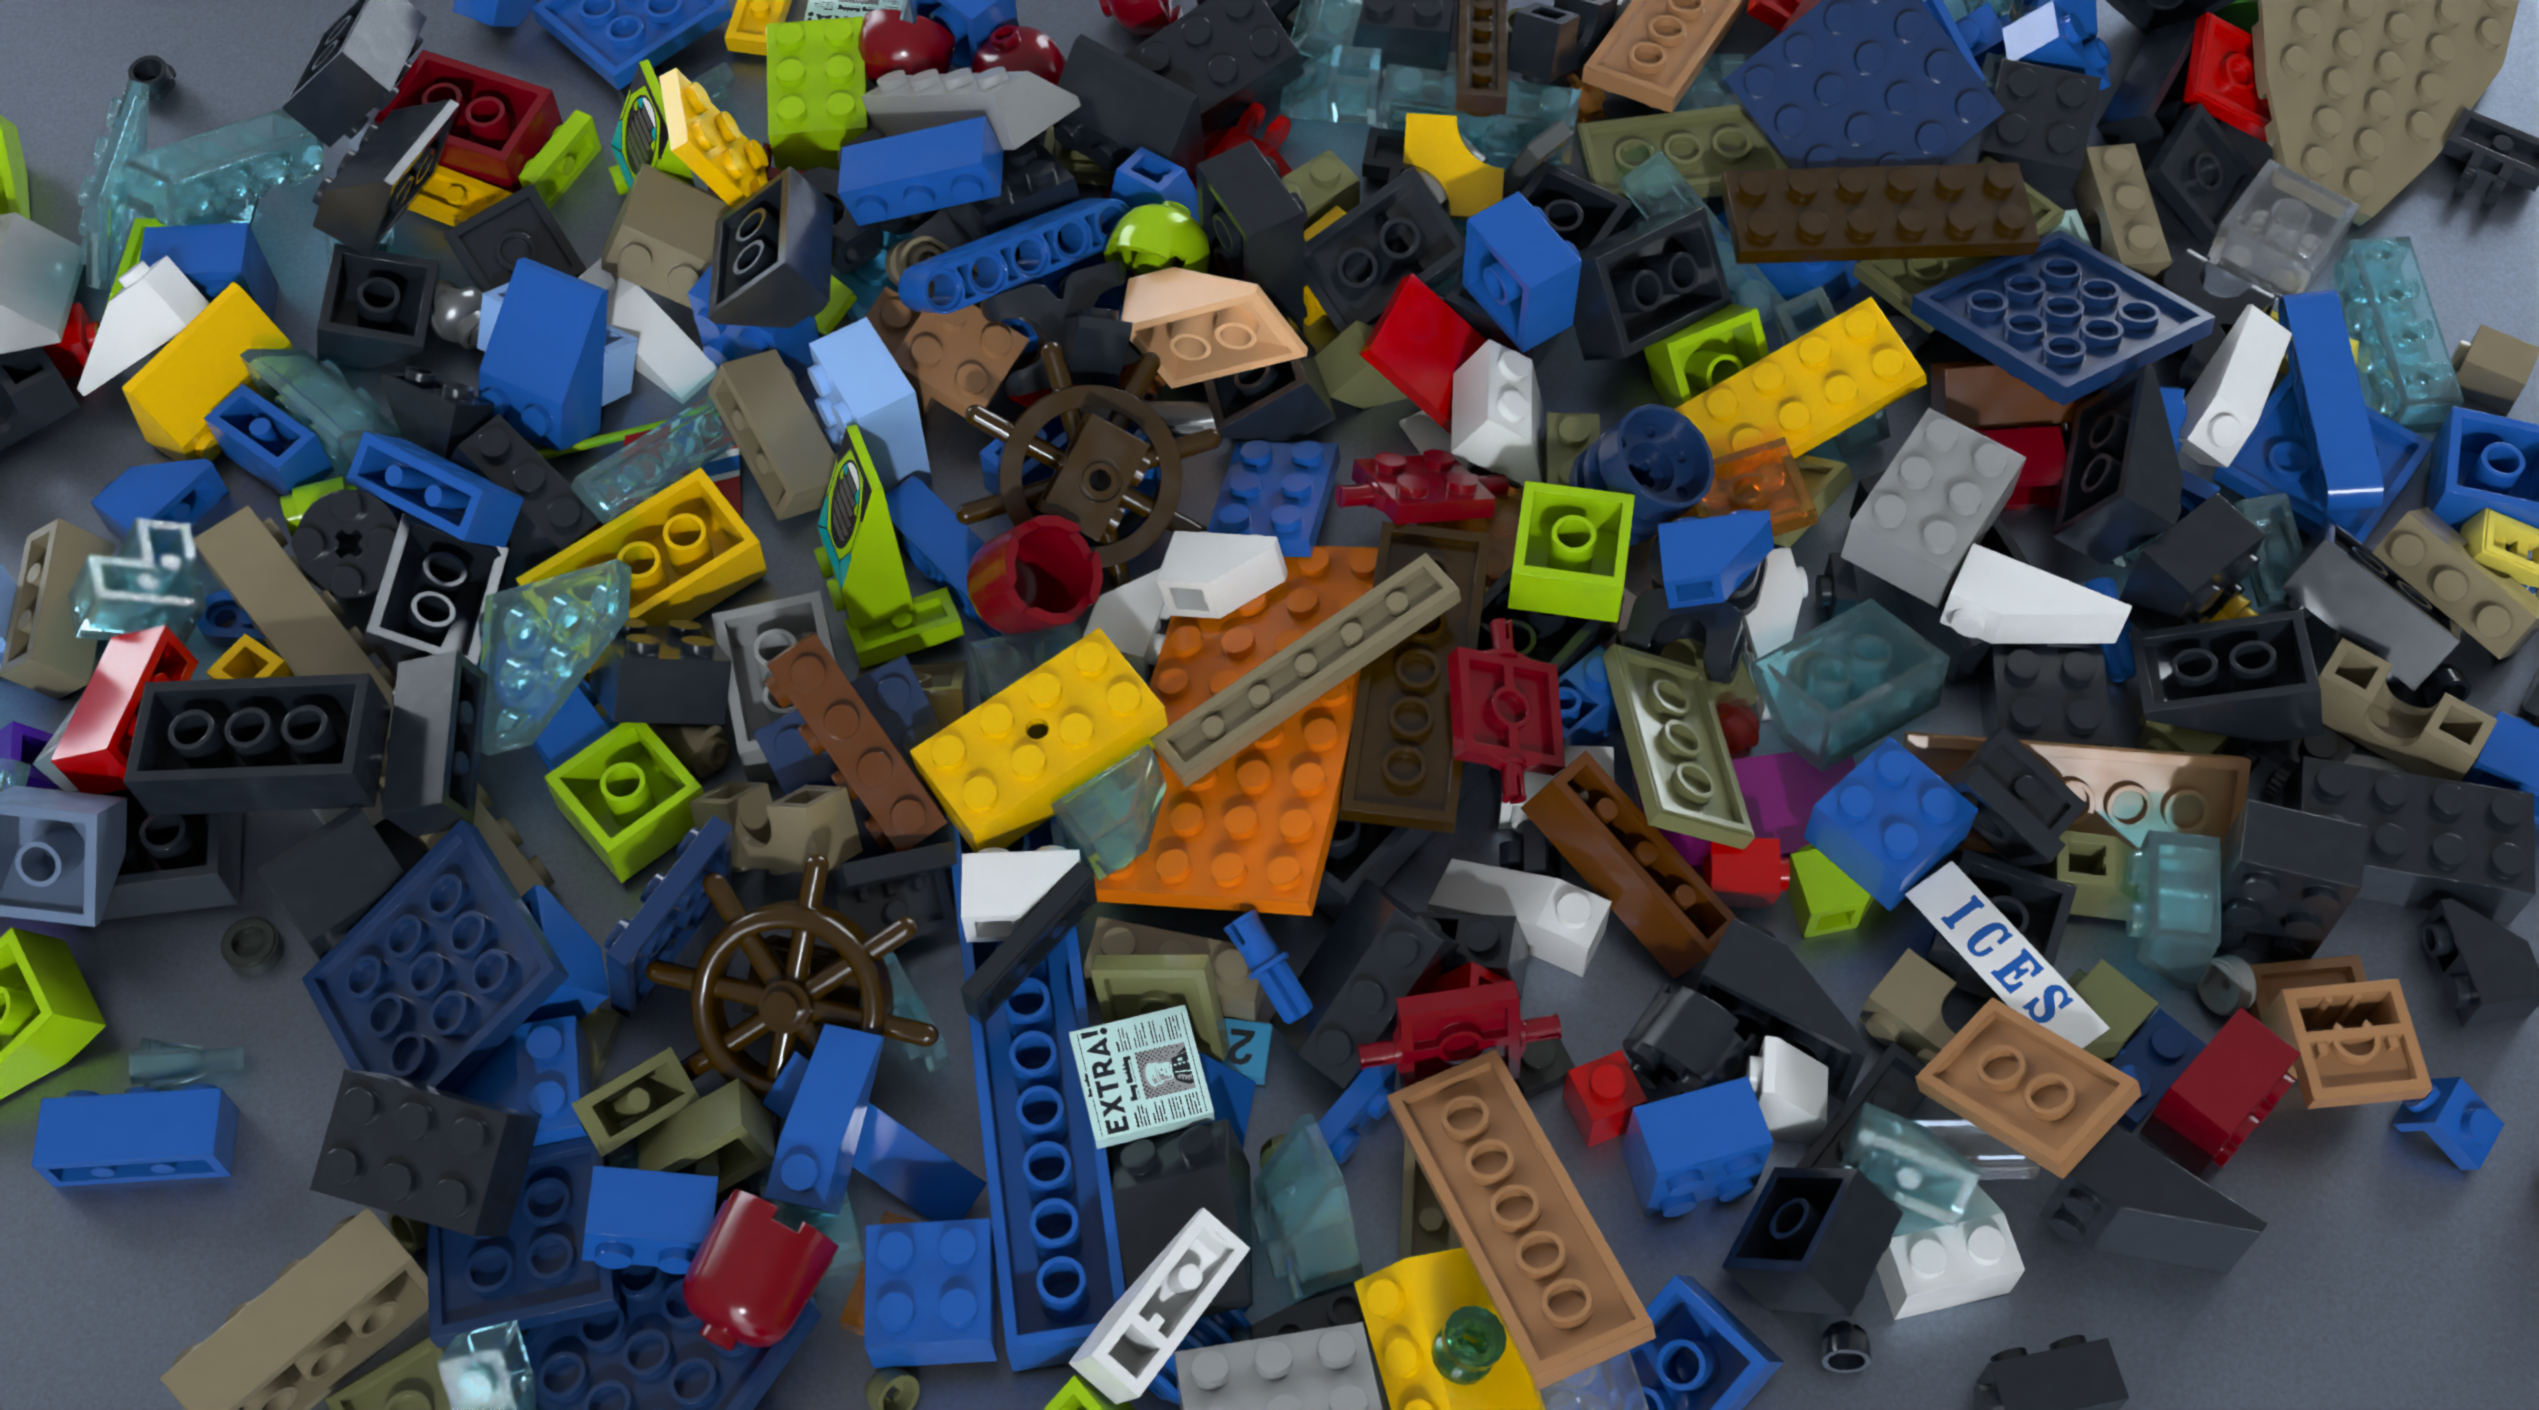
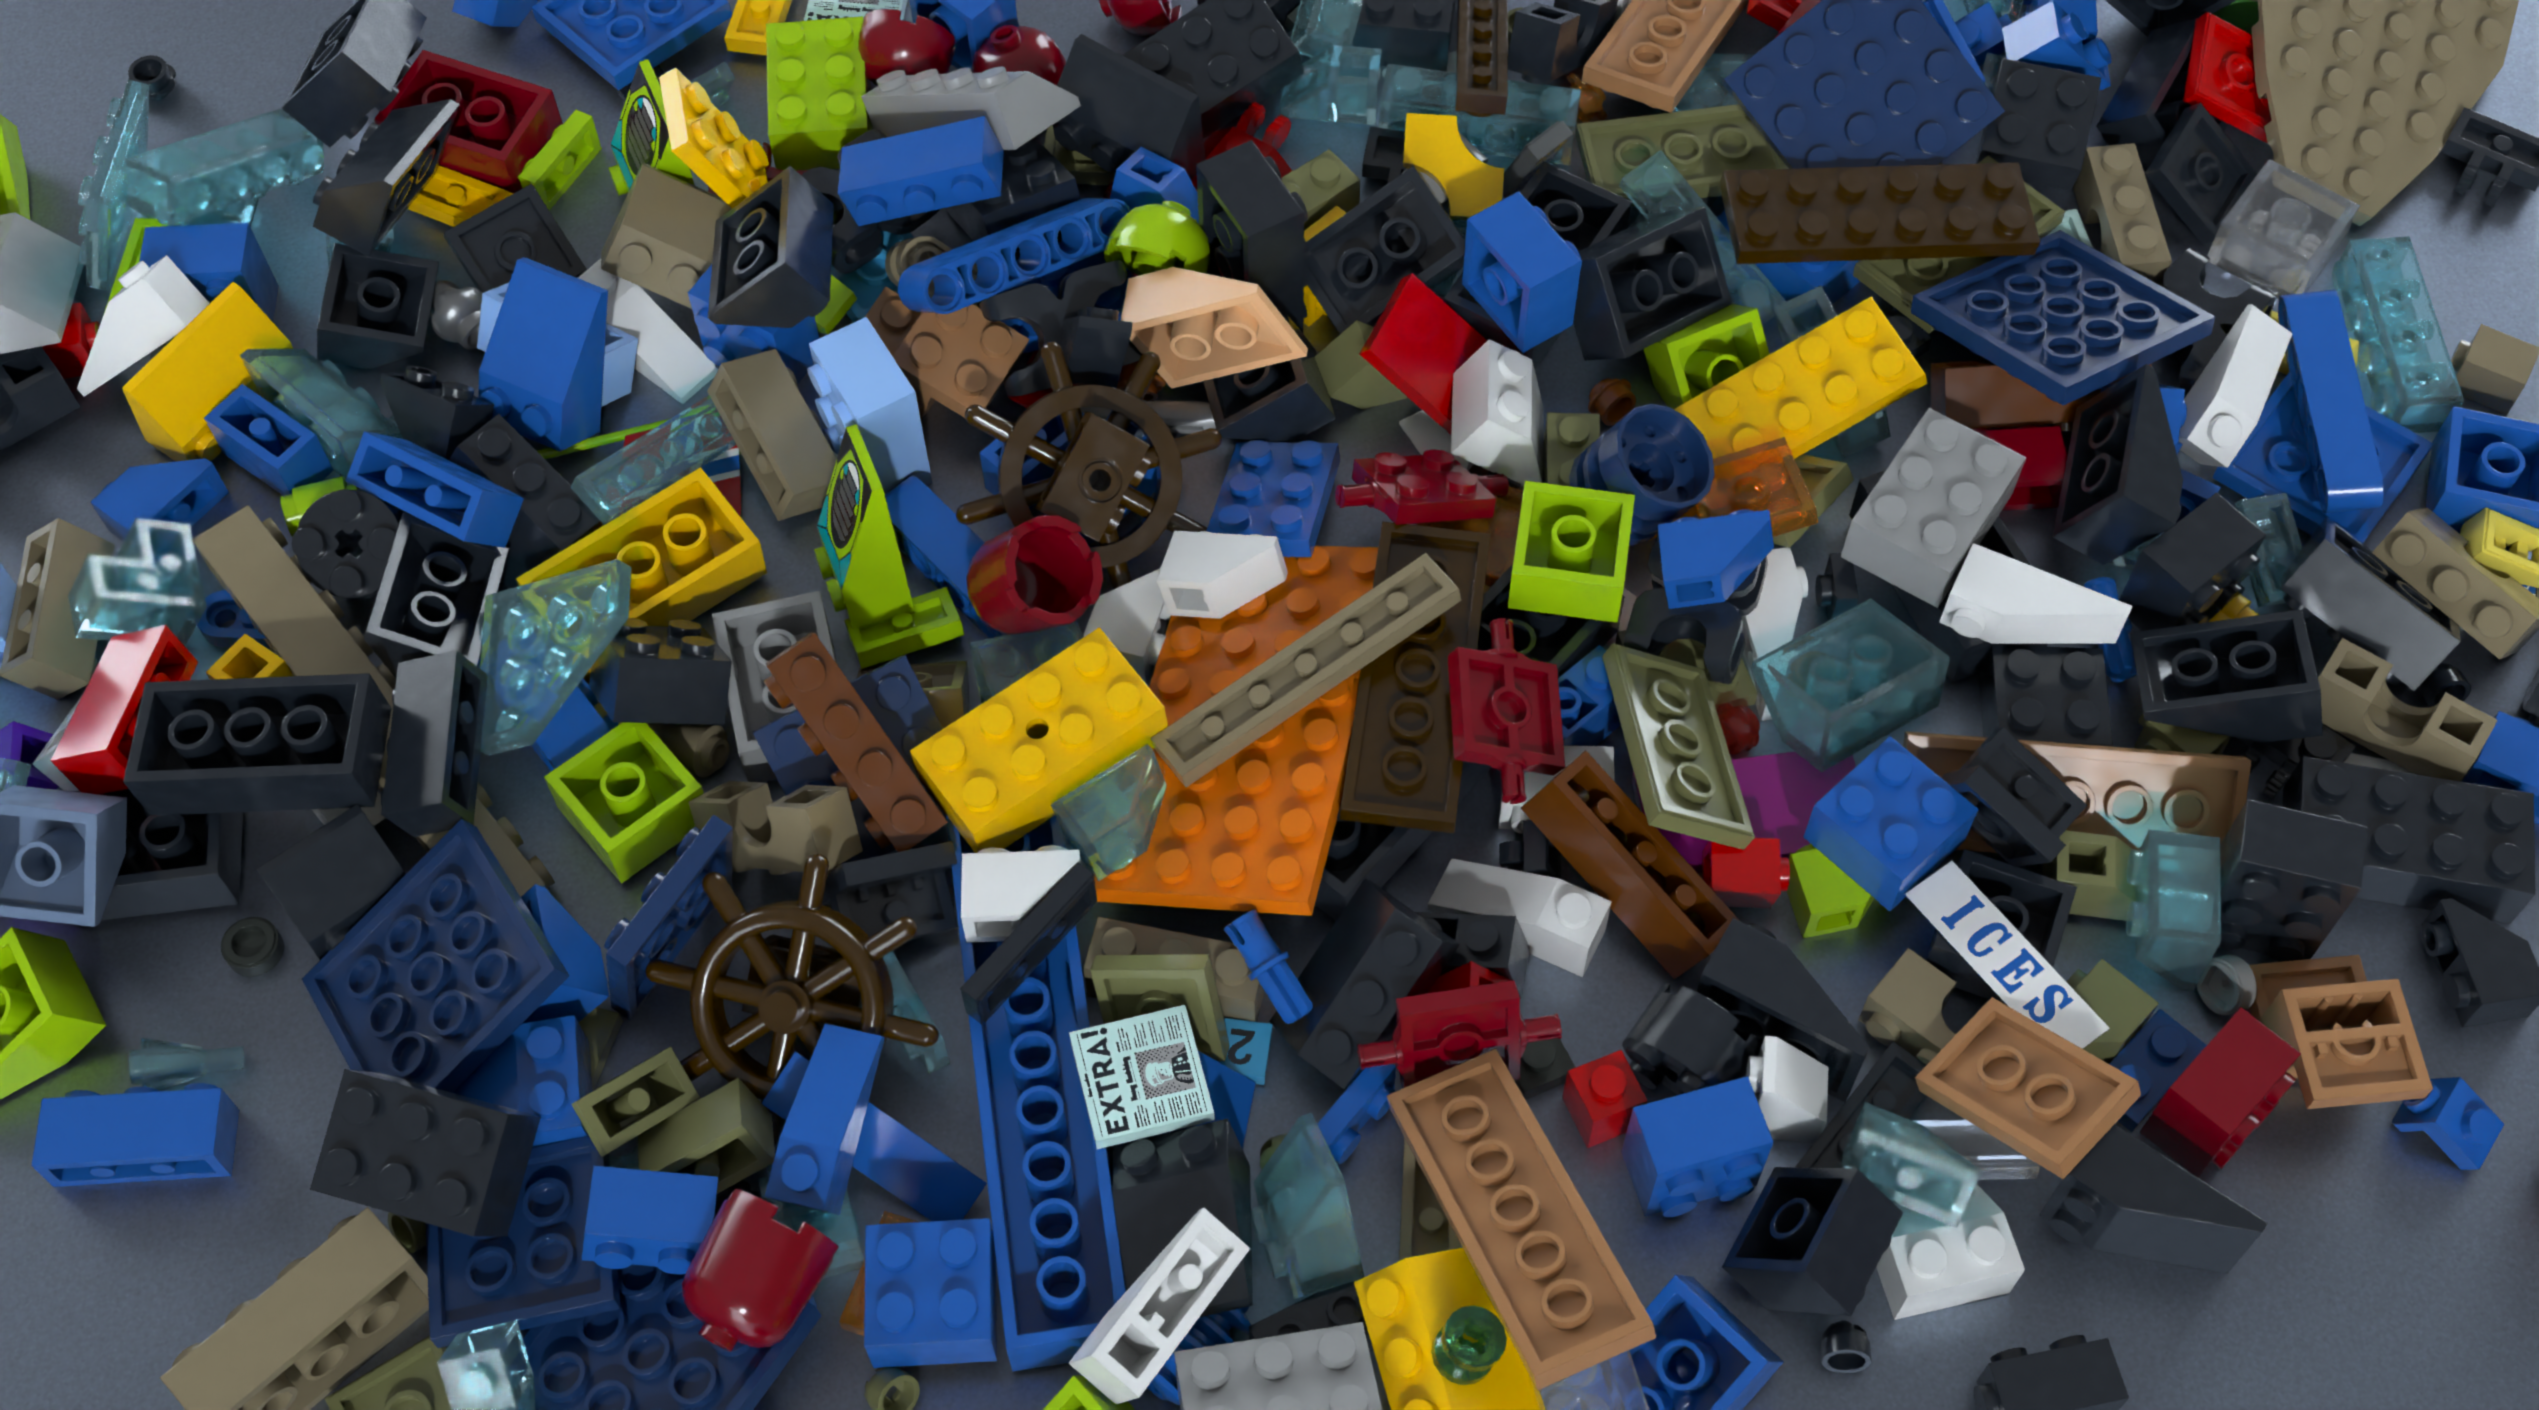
(1611, 400): none -> dark orange plate

